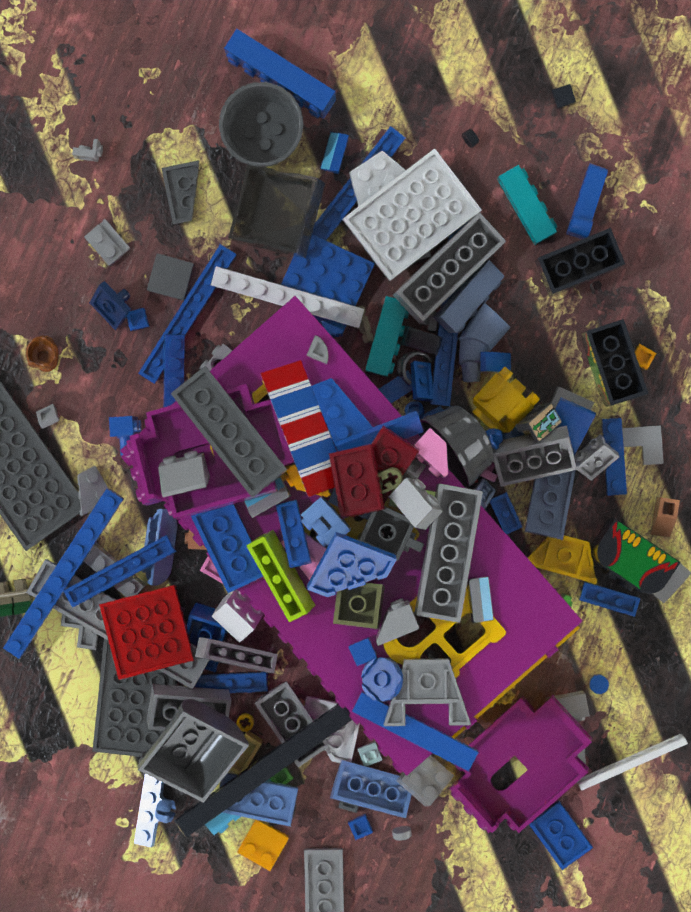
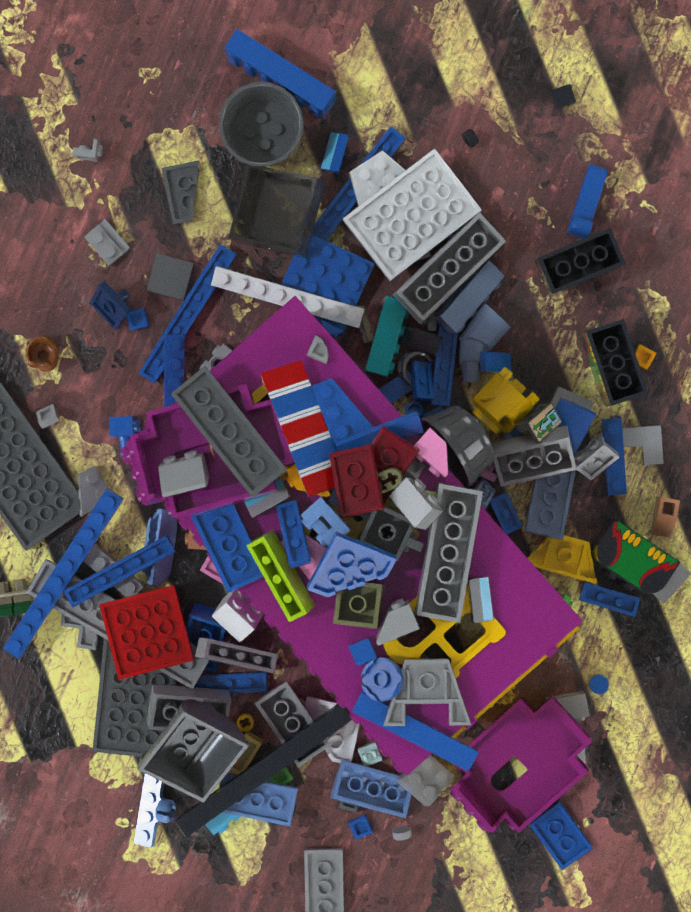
(263, 844): light orange plate -> none
(495, 437): blue tile -> none
(527, 205): teal brick -> none
(632, 761): white tile -> none

